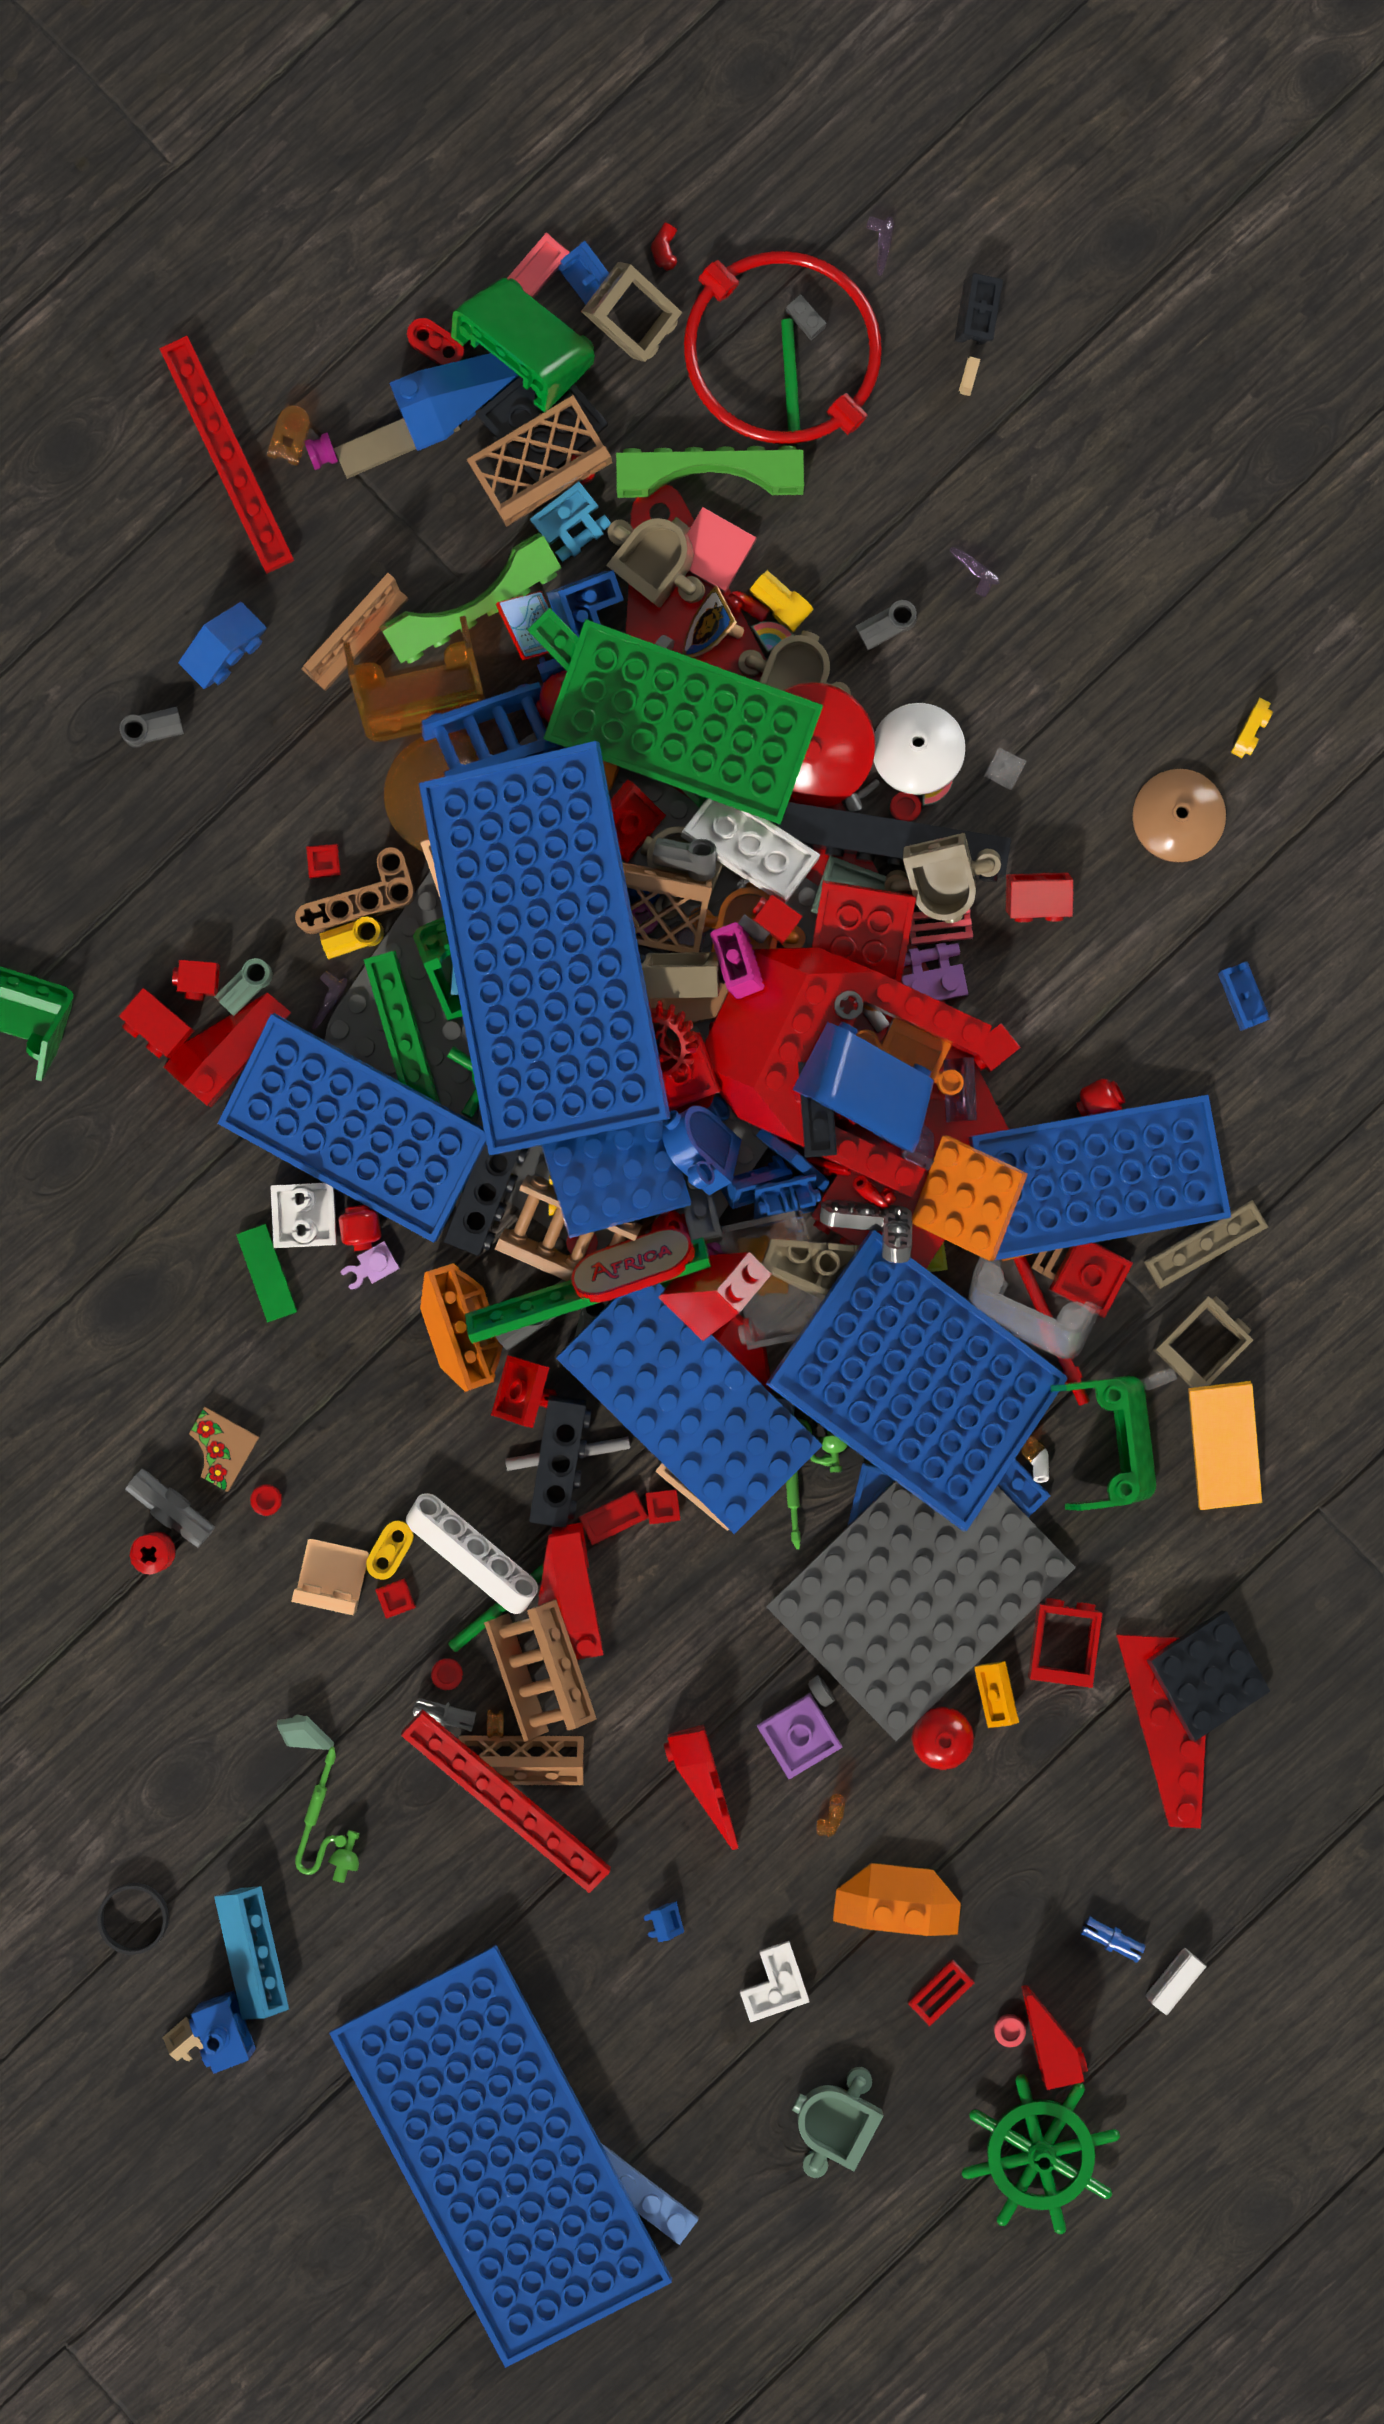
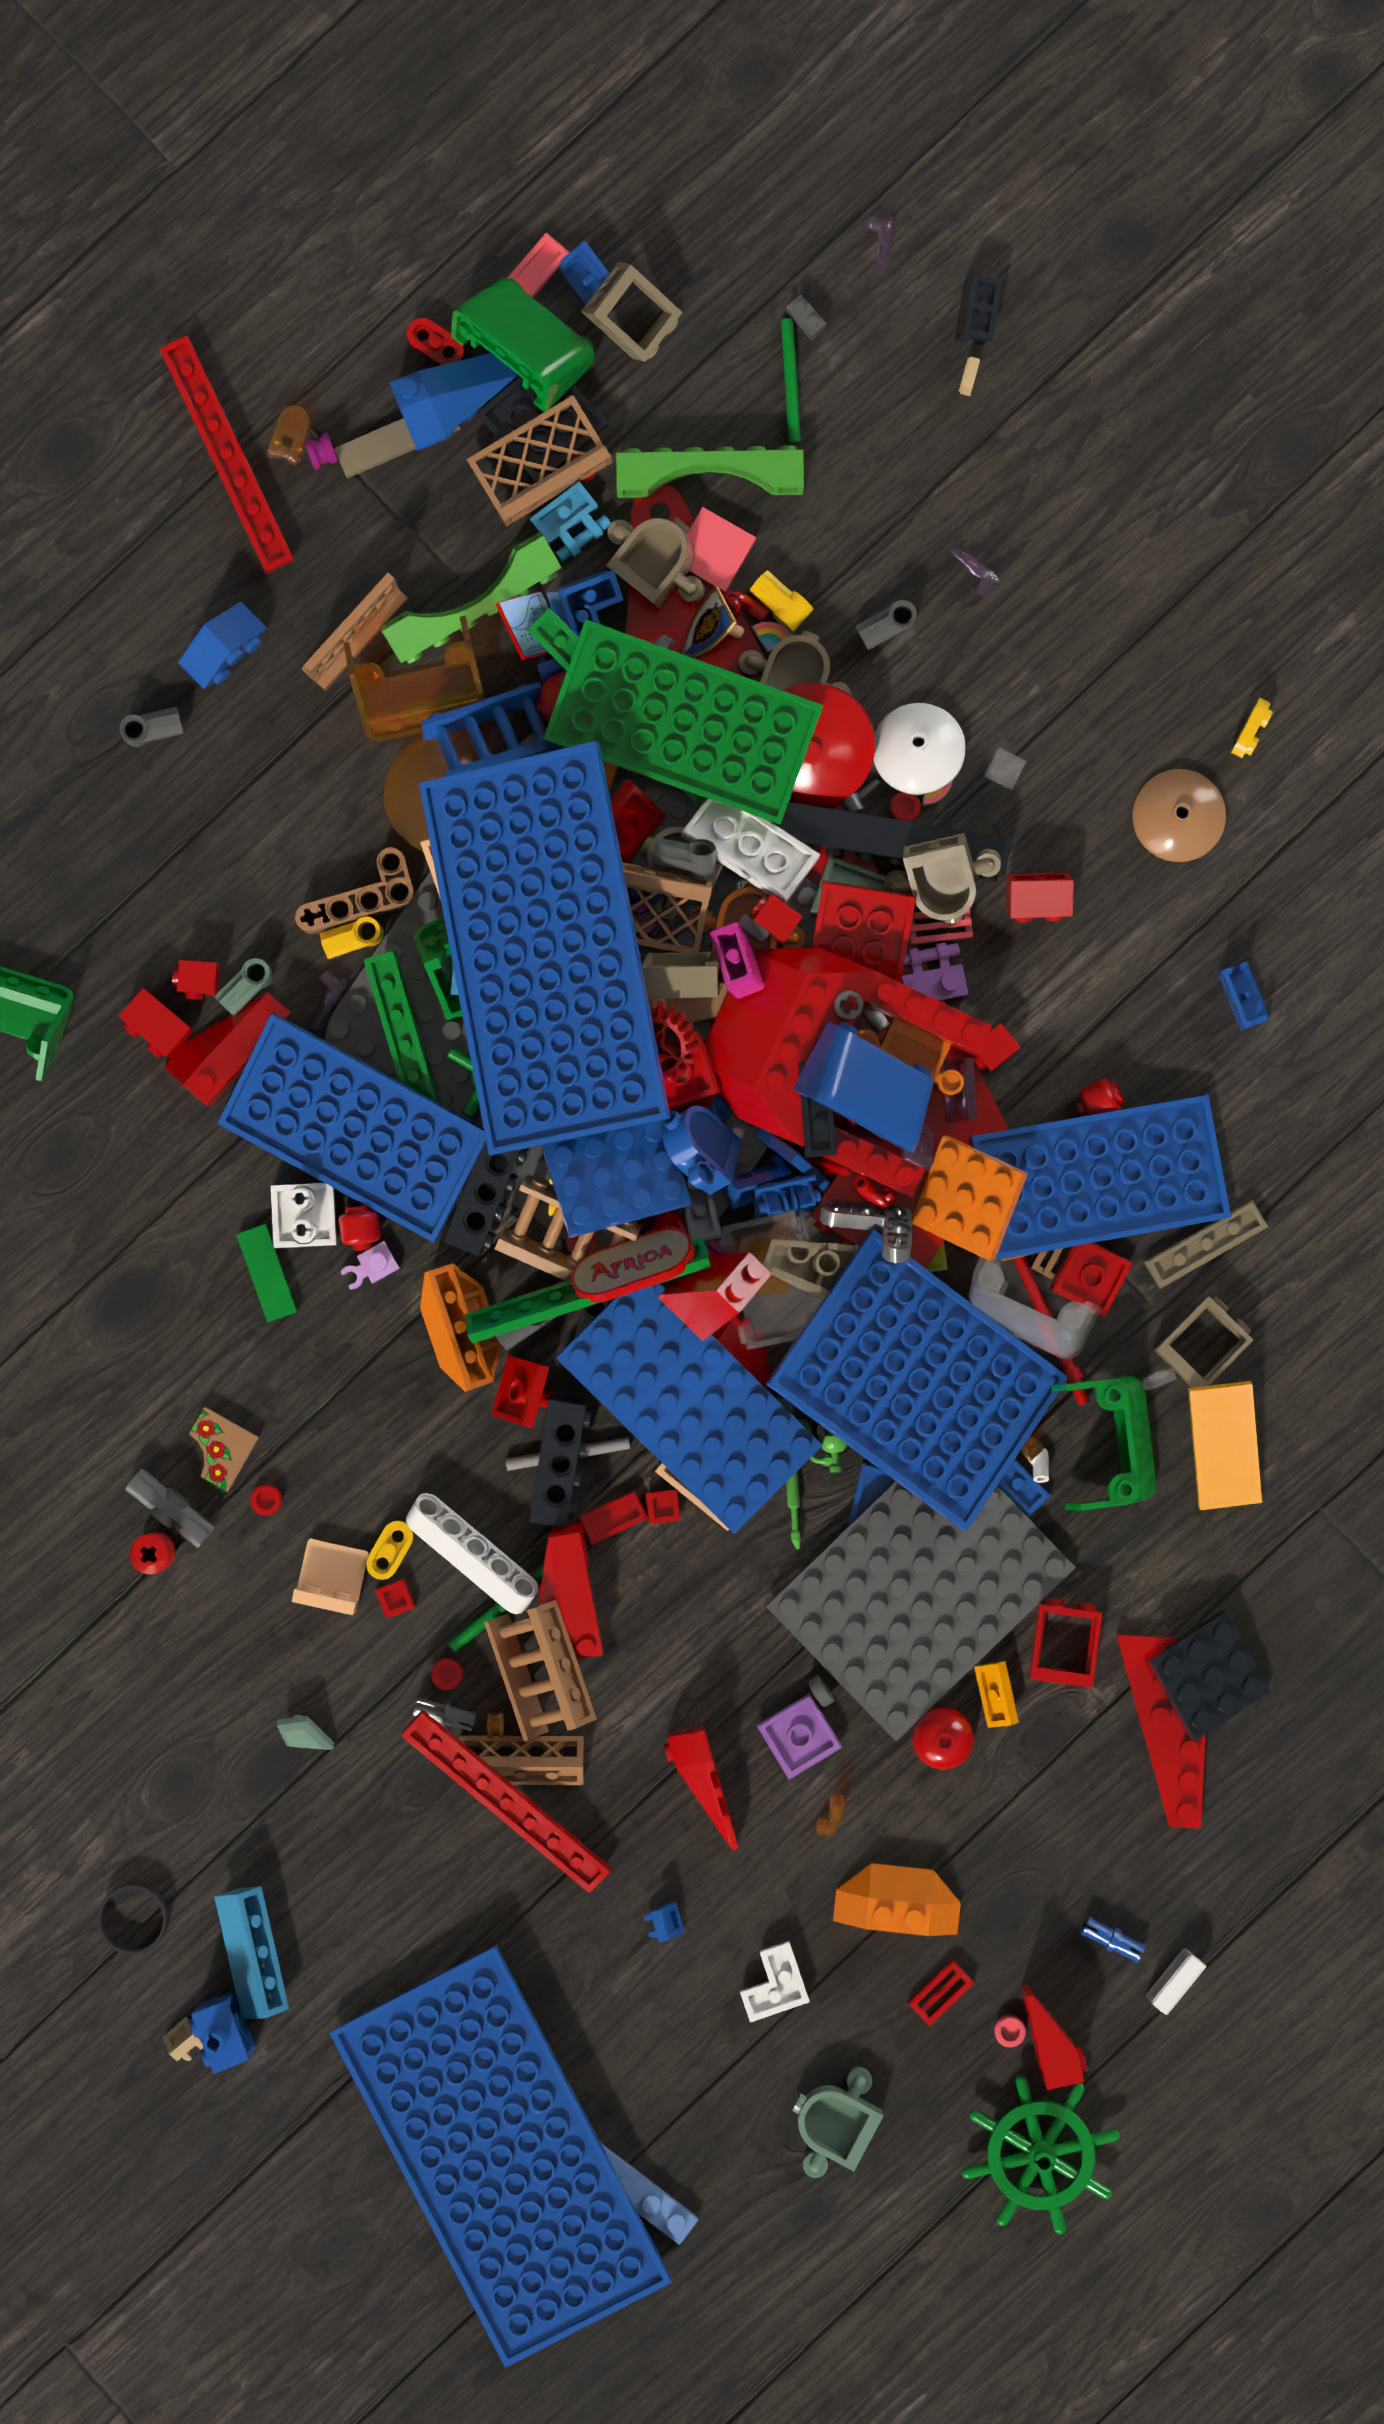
(323, 861): red tile -> none
(343, 1859): bright green piece -> none
(661, 250): red arm -> none
(720, 283): red piece -> none

